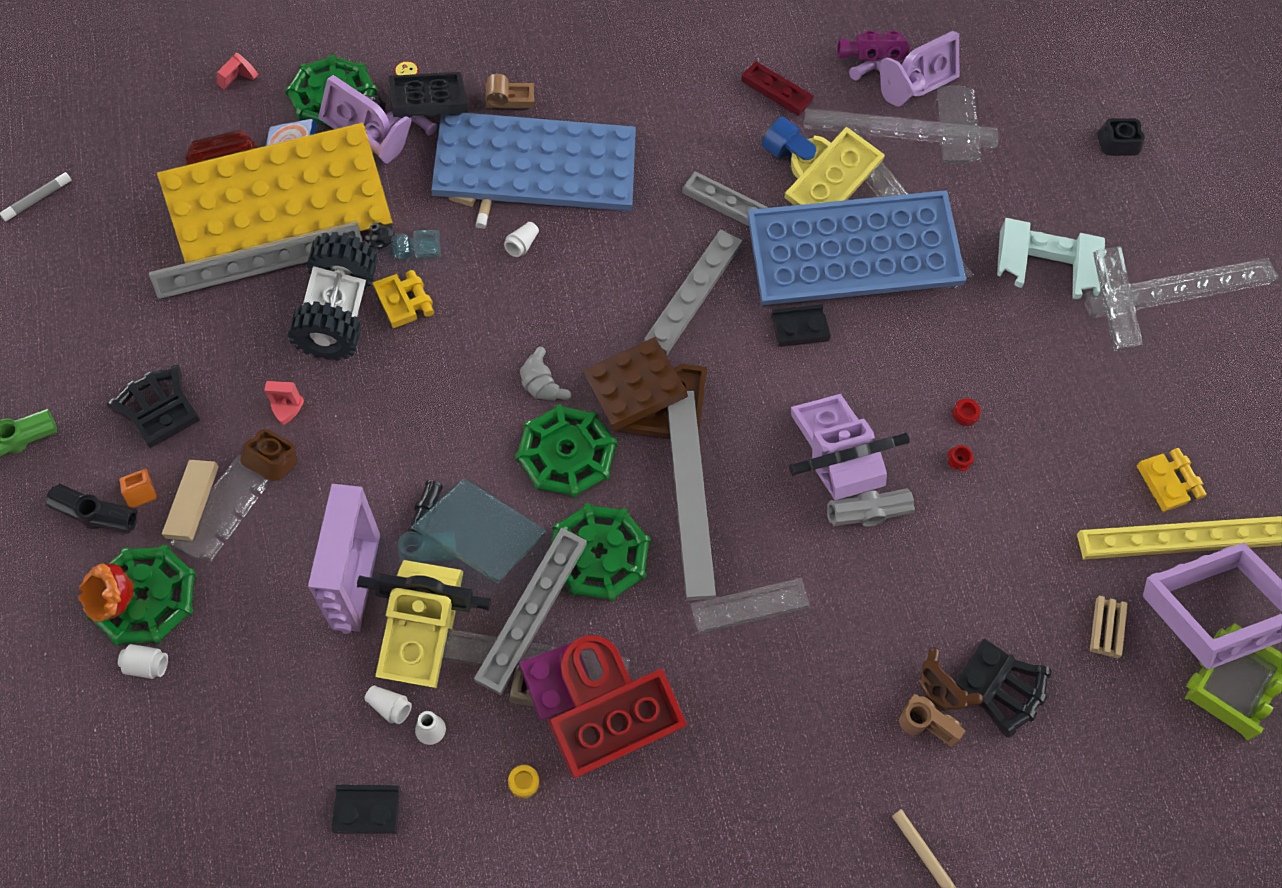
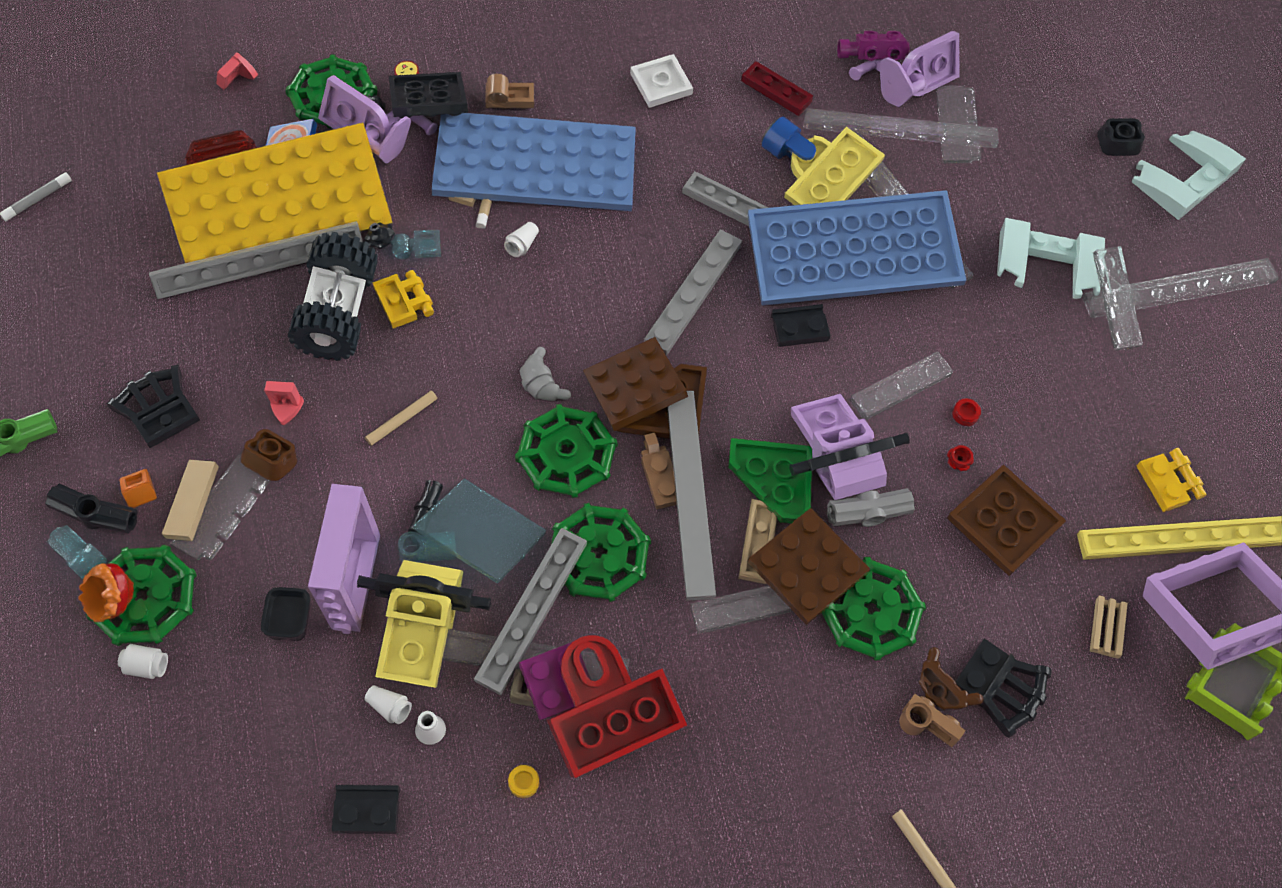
(79, 555): none -> clear light blue piece
(286, 613): none -> black piece
(401, 418): none -> tan piece
(658, 472): none -> medium nougat hinge
(661, 80): none -> white plate
(759, 532): none -> tan tile
(767, 475): none -> green plate
(808, 566): none -> reddish brown plate
(882, 622): none -> green plate
(901, 385): none -> clear plate
(1006, 519): none -> reddish brown plate
(1179, 197): none -> light aqua wedge

